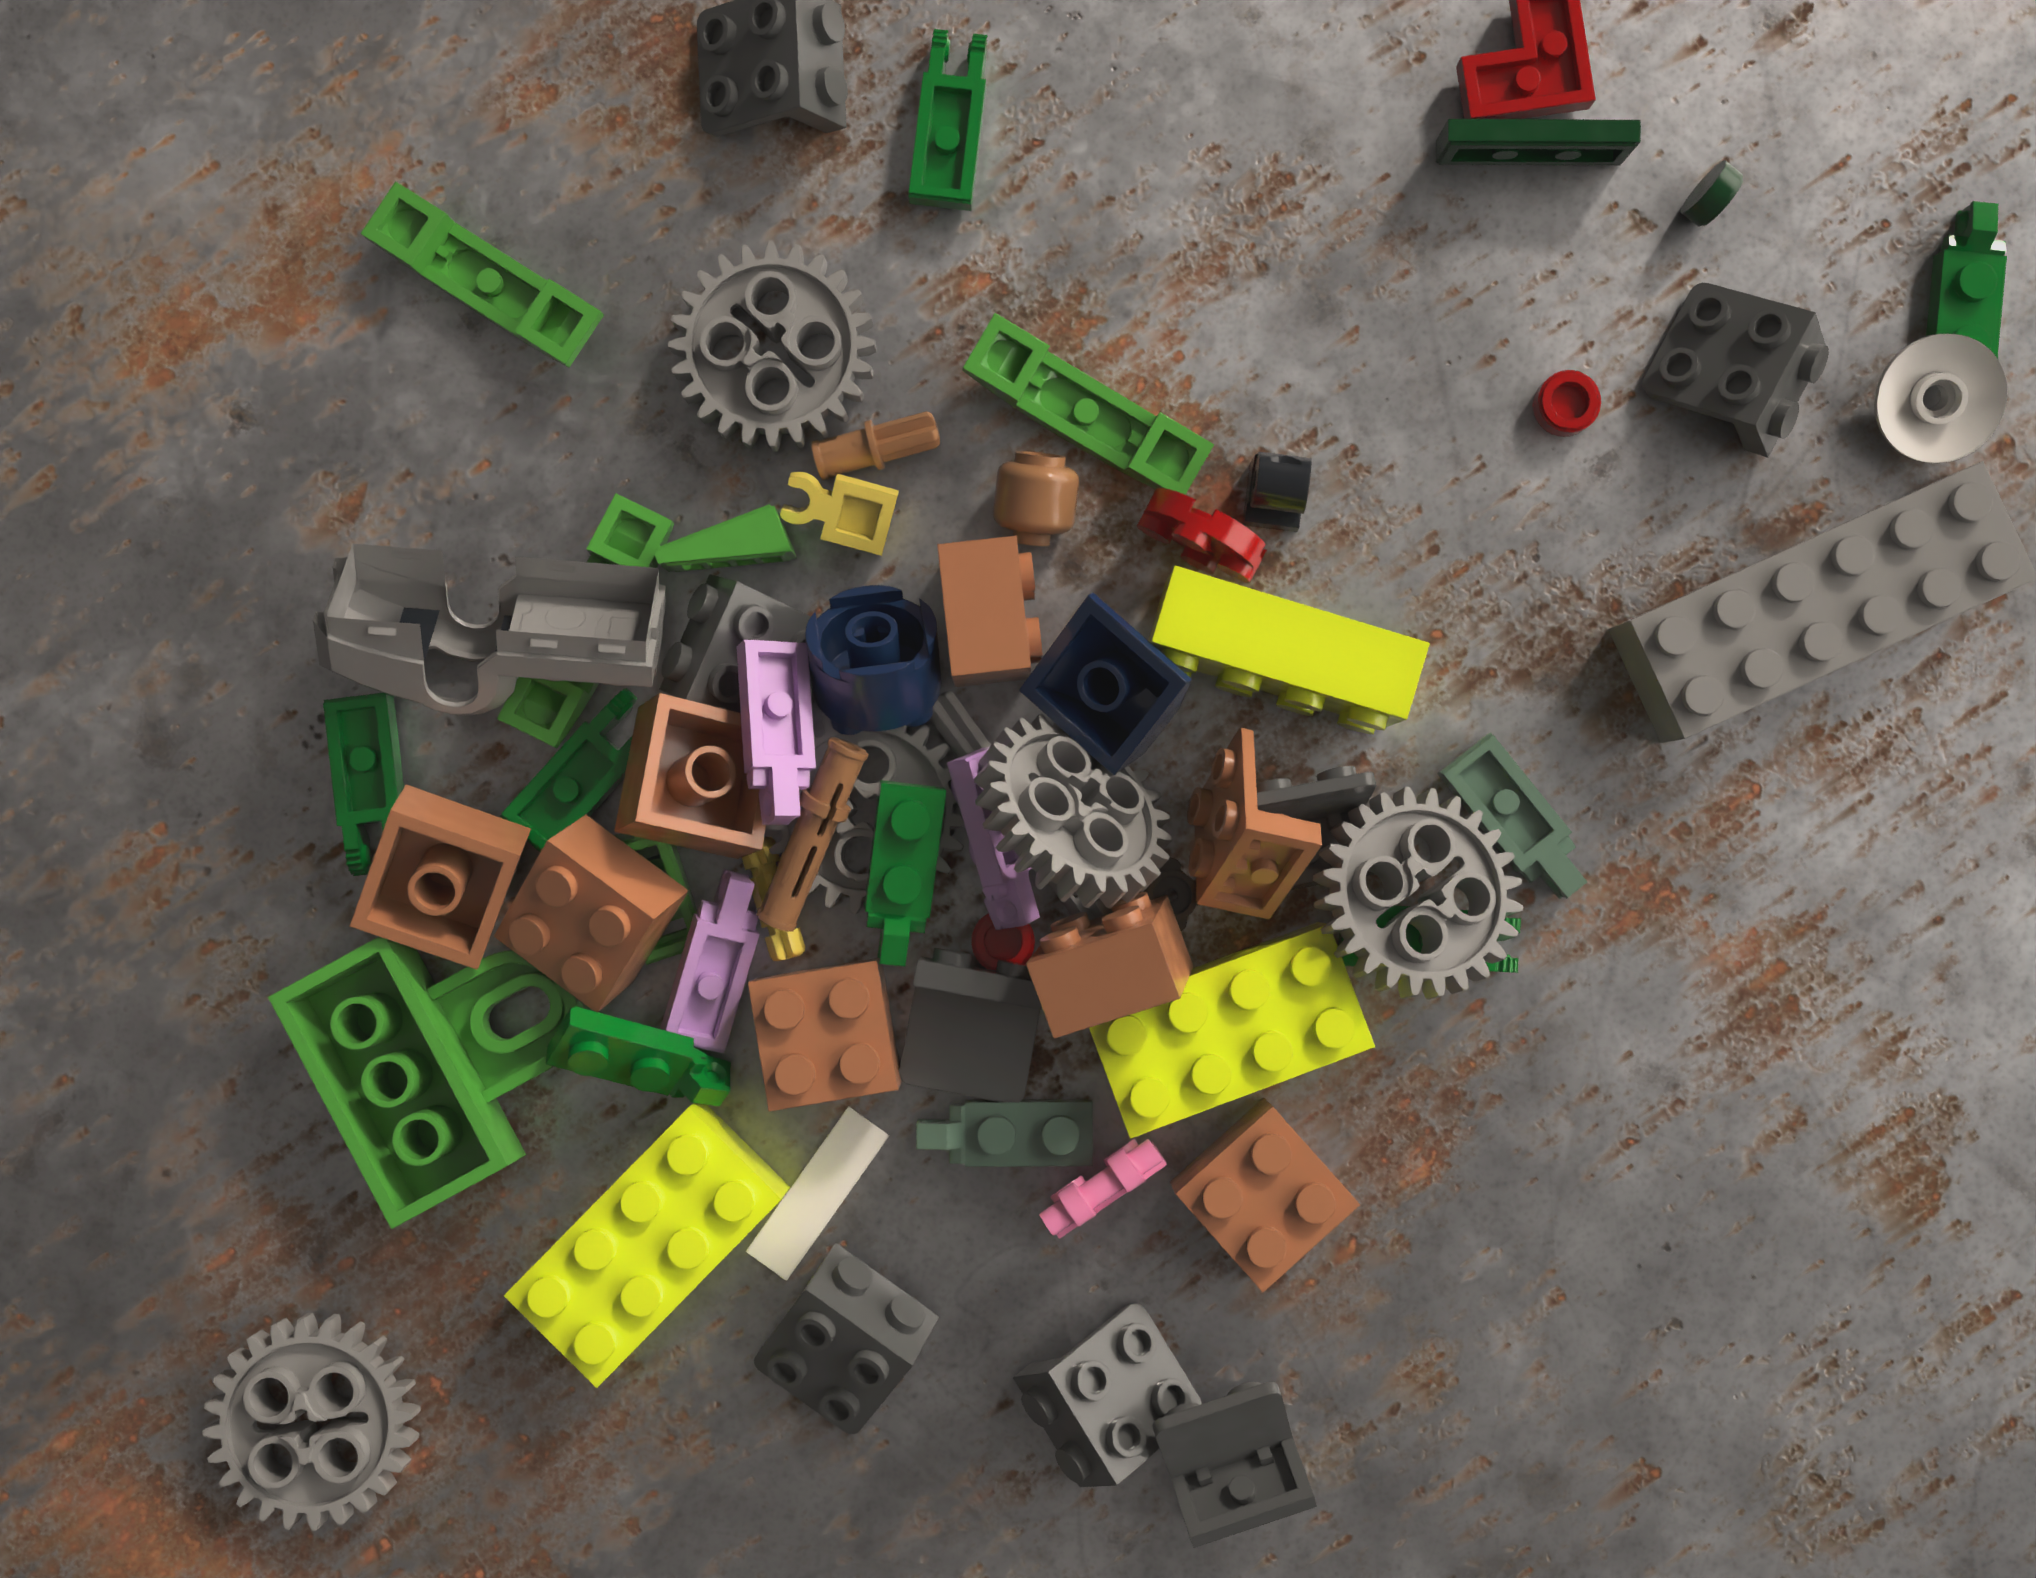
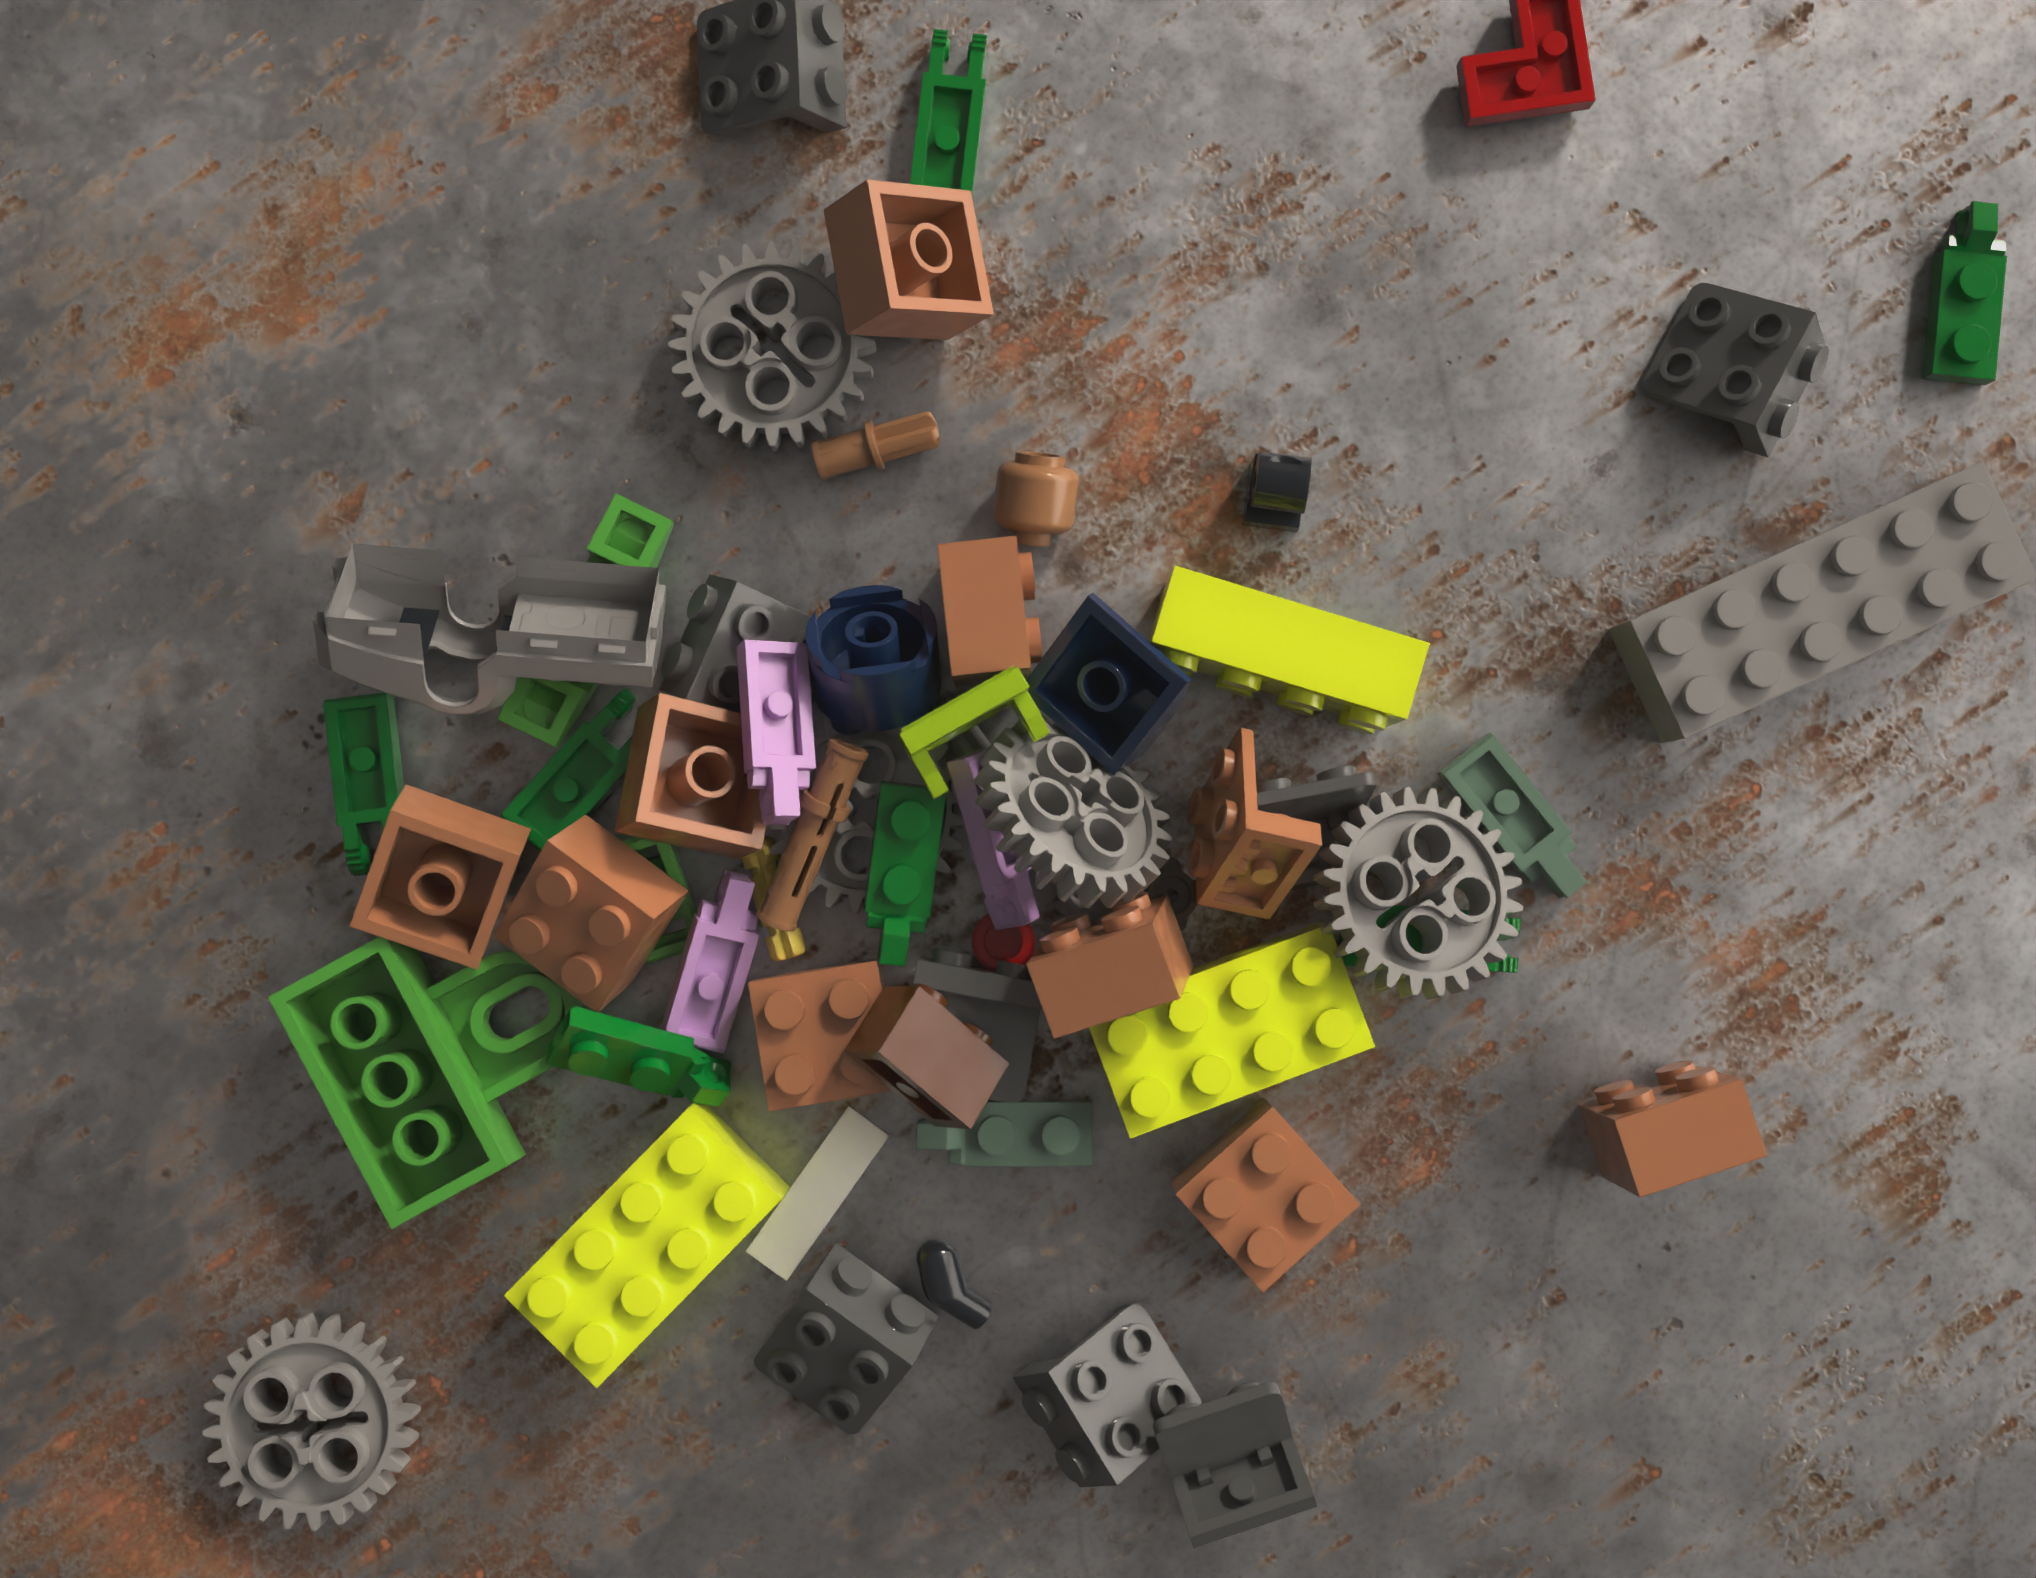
(481, 276): bright green slope -> none
(740, 541): bright green slope -> none
(853, 513): light yellow plate -> none
(907, 261): none -> nougat brick
(928, 1055): none -> reddish brown brick
(946, 1286): none -> black arm
(963, 714): none -> lime piece
(1084, 410): bright green slope -> none
(1084, 1199): bright pink plate -> none
(1207, 538): red plate -> none
(1537, 141): dark green tile -> none
(1567, 403): red tile -> none
(1671, 1128): none -> nougat brick
(1712, 194): dark green tile -> none
(1969, 405): white dish -> none

